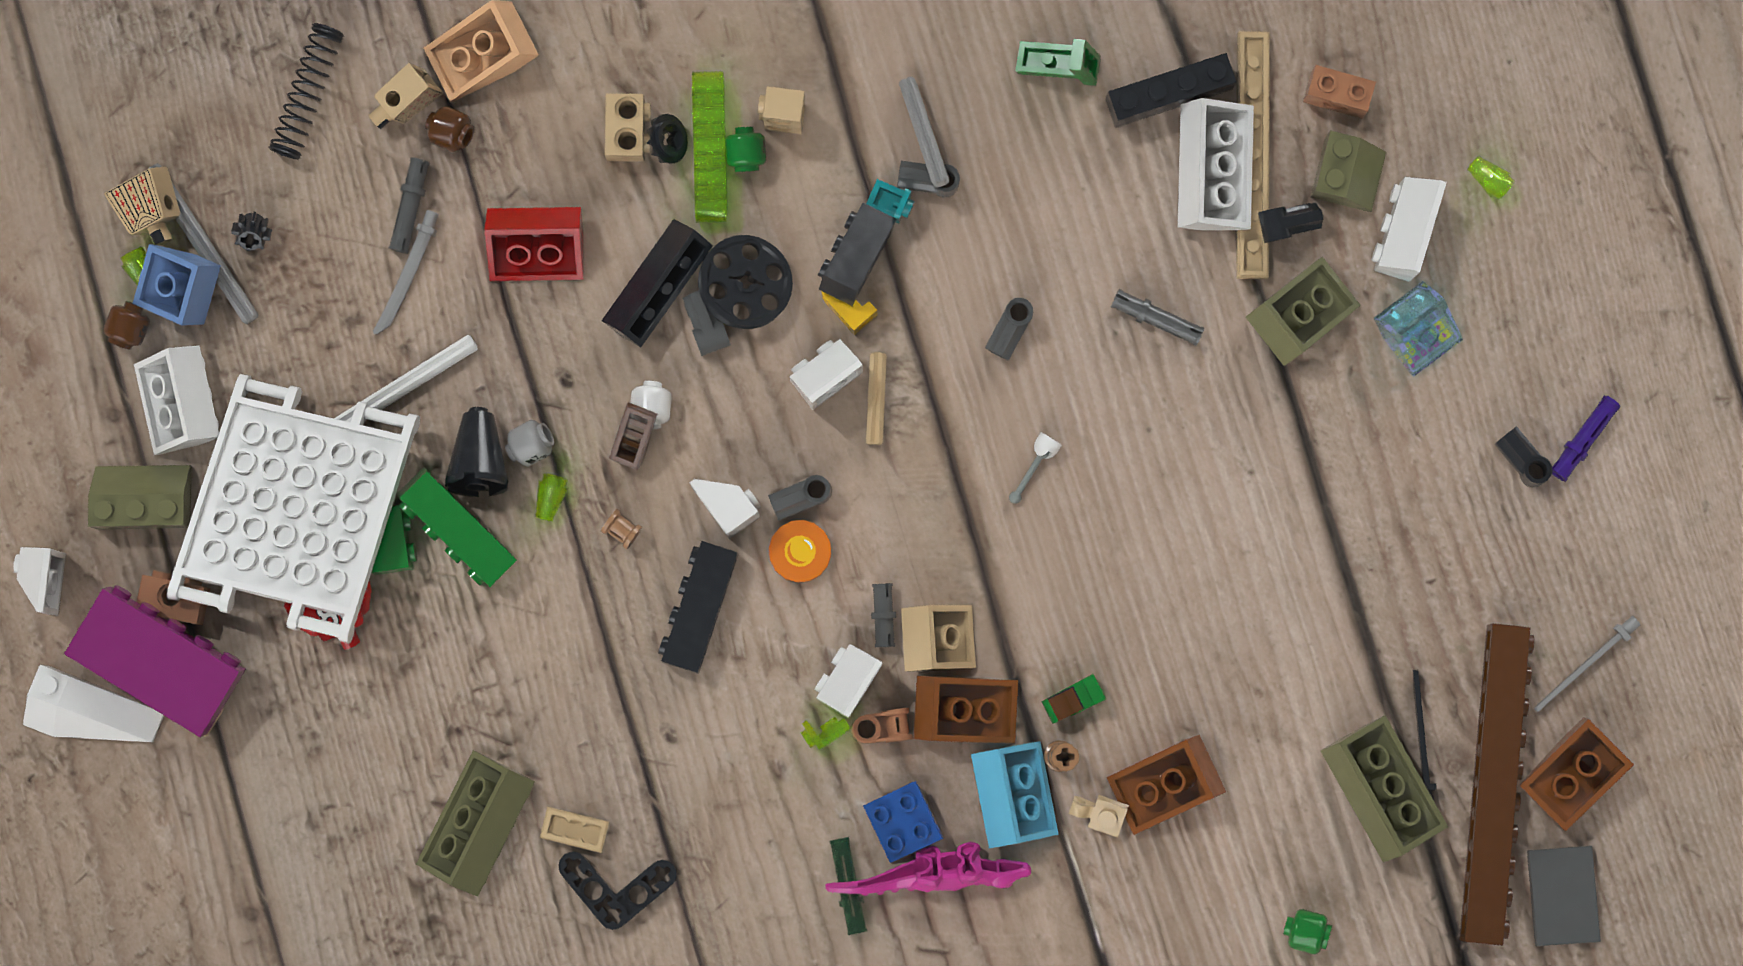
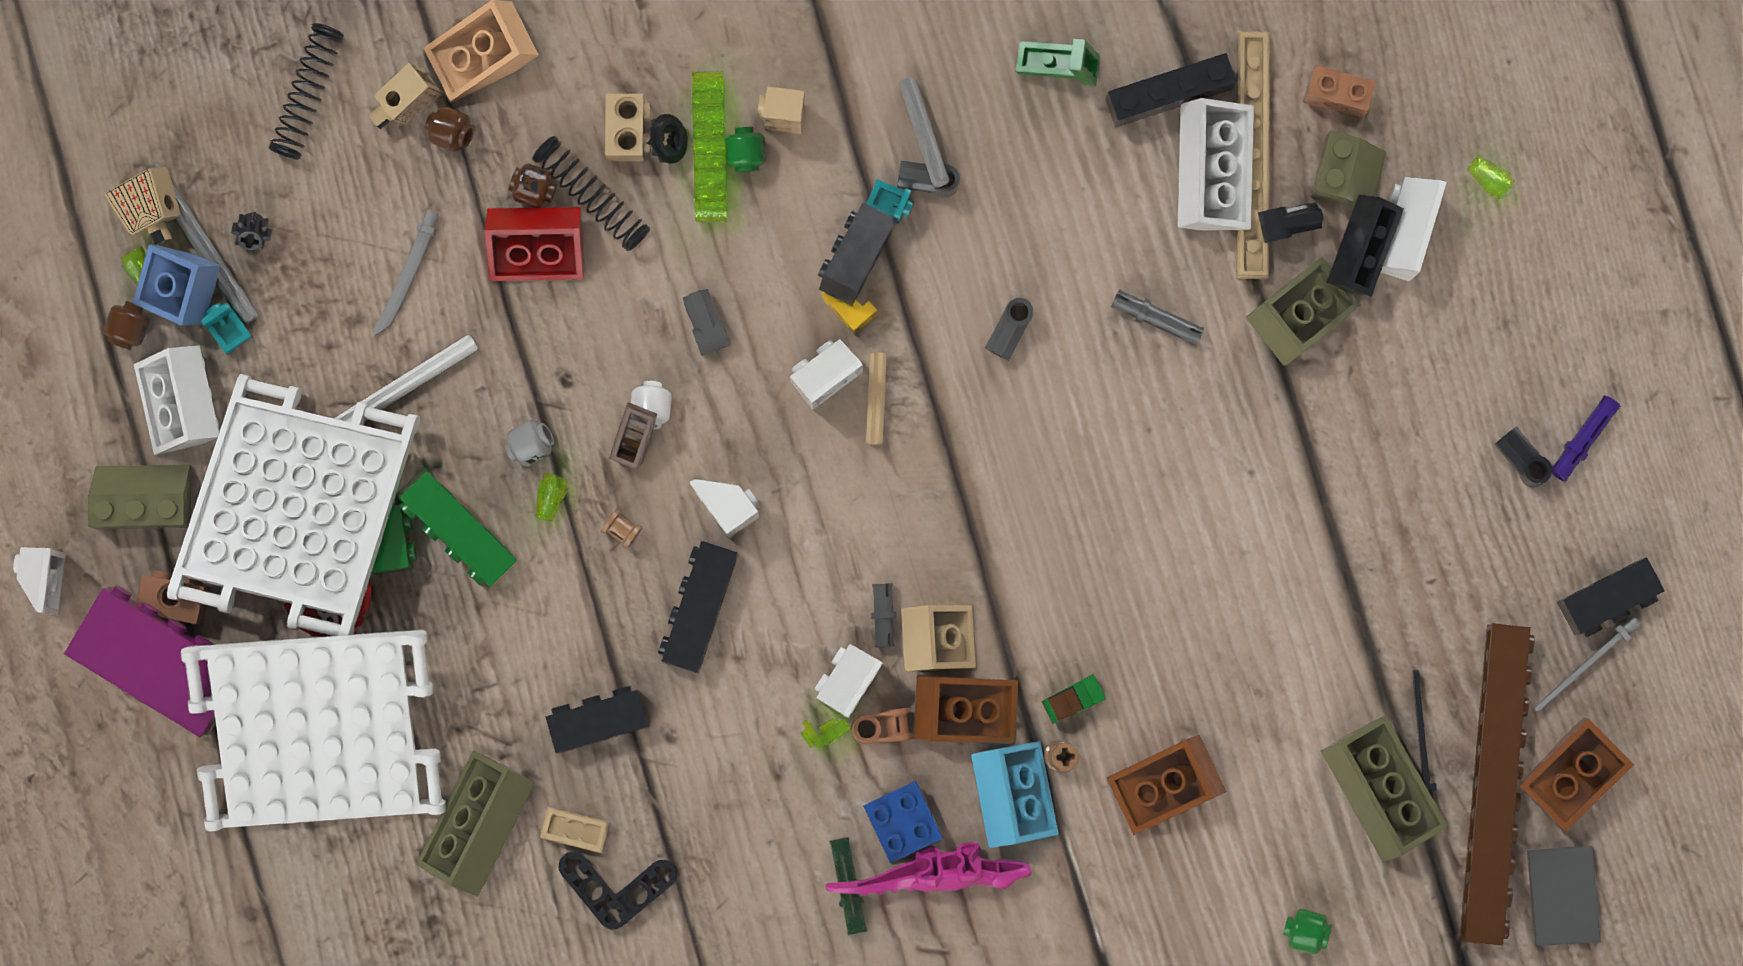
(78, 709): white wedge -> none
(226, 327): none -> teal bracket
(314, 729): none -> white plate
(409, 205): dark grey pin -> none
(477, 457): black cone -> none
(532, 186): none -> reddish brown head
(552, 145): none -> black piece
(596, 720): none -> black brick
(657, 283): black brick -> none
(734, 291): black wedge -> none
(797, 497): dark grey piece -> none
(800, 551): orange tile -> none
(1045, 448): hinge -> none
(1104, 815): tan plate -> none
(1365, 245): none -> black brick
(1418, 328): clear light blue slope -> none
(1611, 598): none -> black brick

